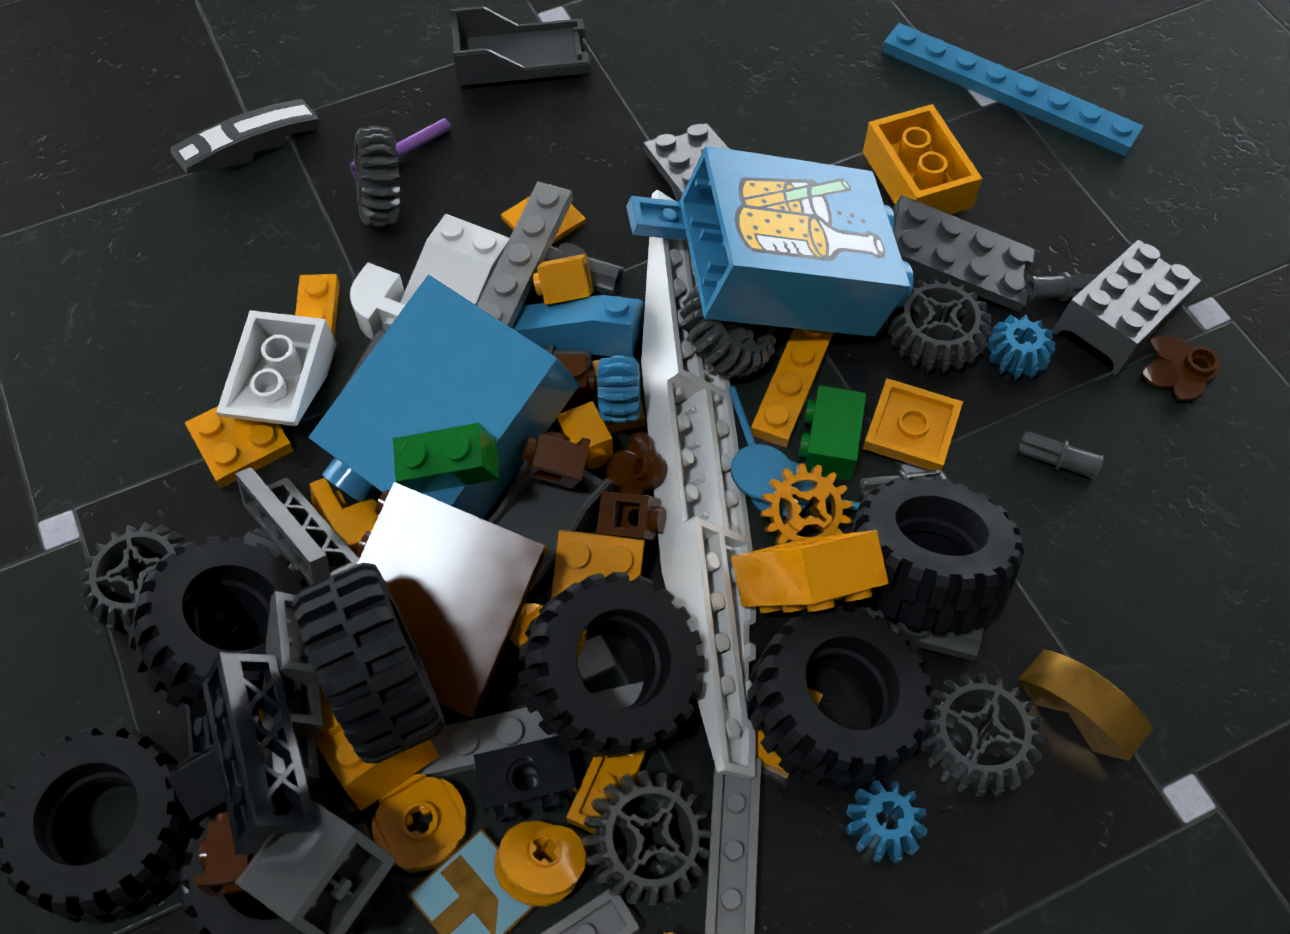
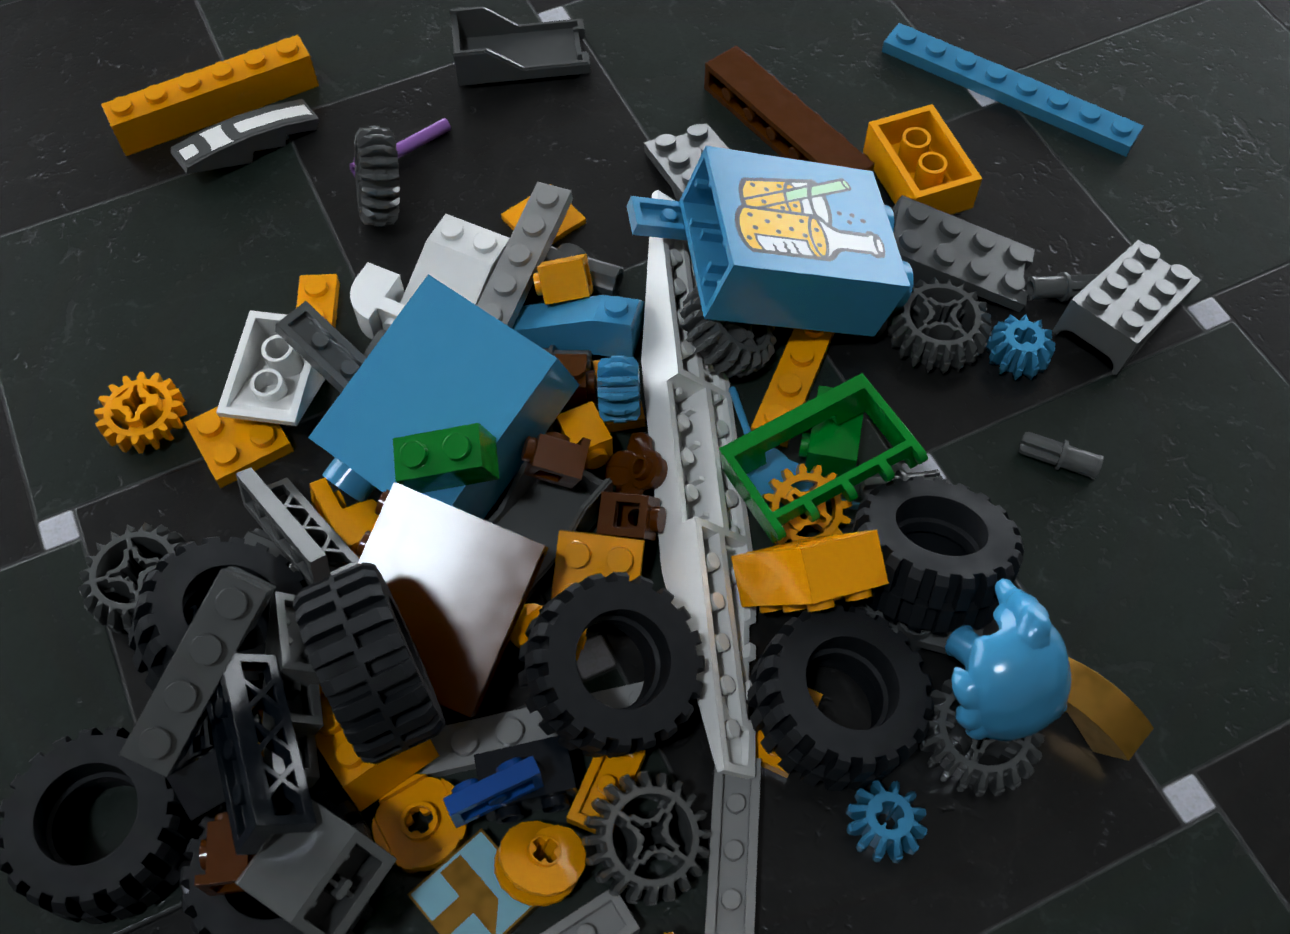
(140, 412): none -> light orange gear
(196, 669): none -> dark grey arch
(210, 95): none -> light orange brick
(320, 345): none -> dark grey plate
(476, 798): none -> blue plate
(777, 113): none -> reddish brown brick
(840, 405): none -> green hinge
(913, 425): light orange plate -> none
(1014, 677): none -> dark azure piece
(1181, 367): reddish brown plate -> none

